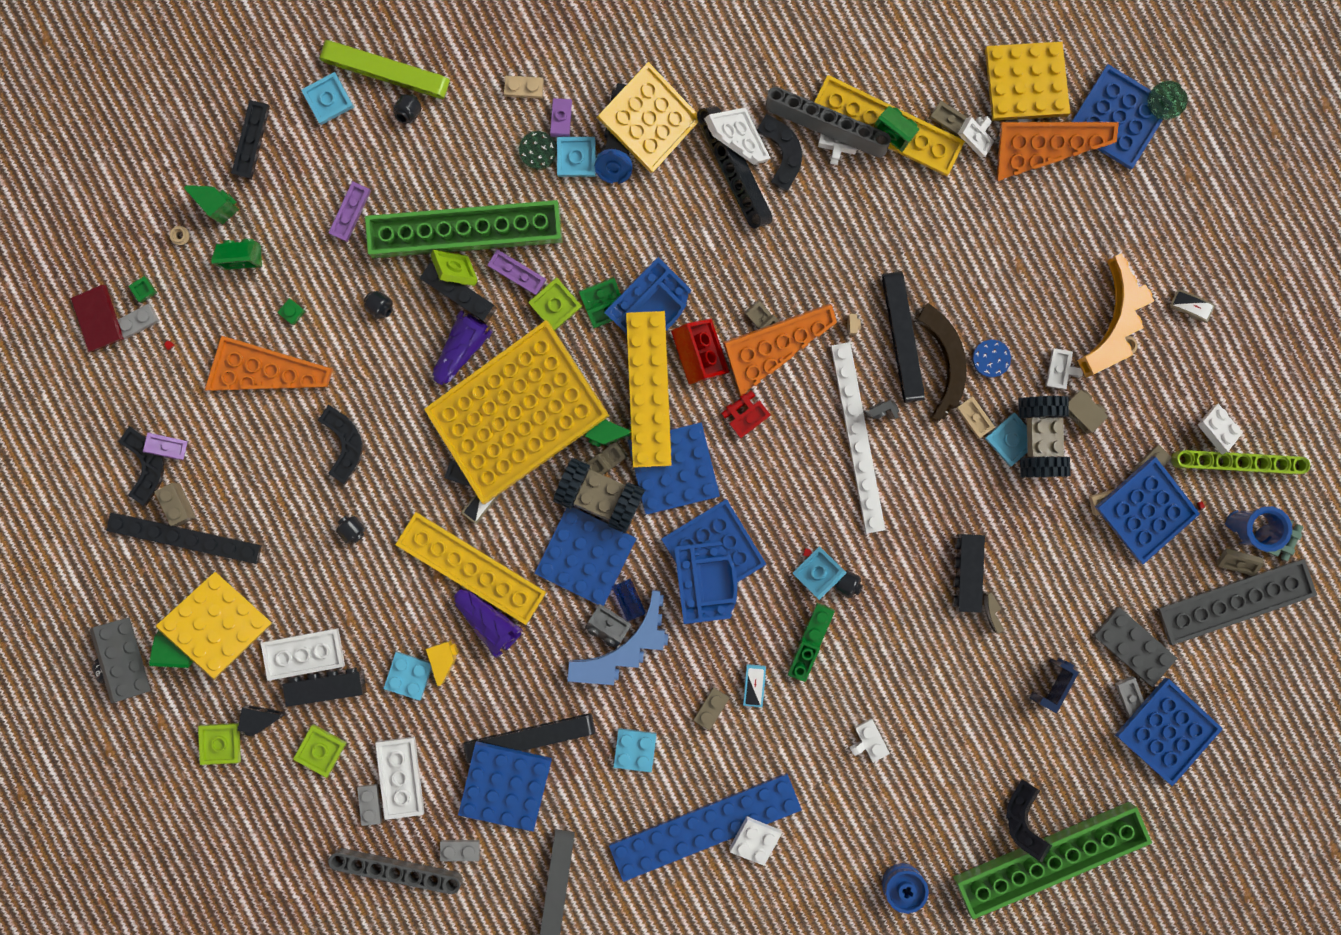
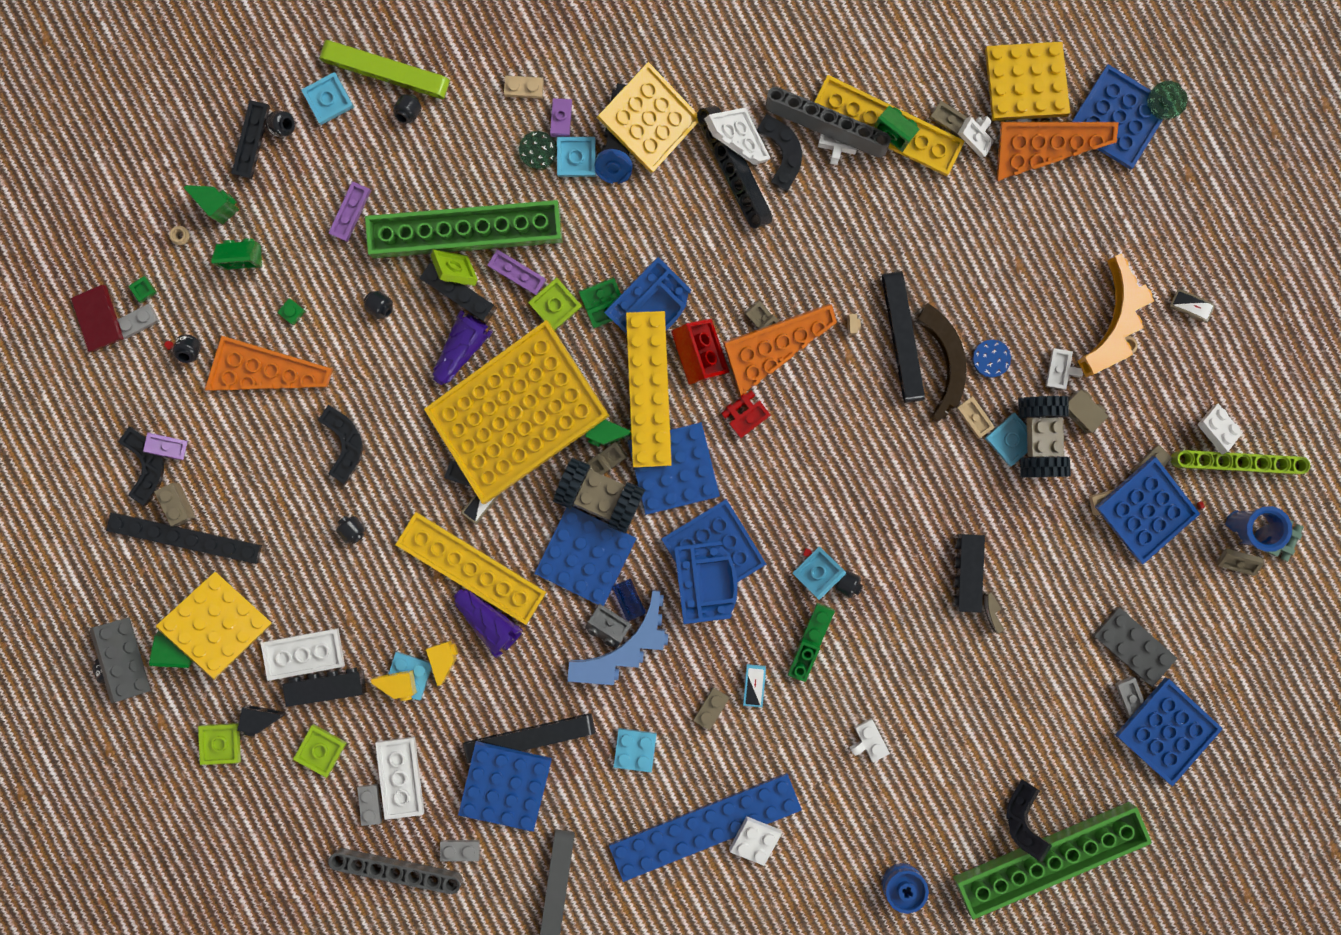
(186, 348): none -> black head
(280, 123): none -> black head
(397, 685): none -> yellow slope
(857, 438): white plate -> none
(881, 409): dark grey bracket -> none
(1060, 688): dark blue panel -> none
(1237, 601): dark grey plate -> none

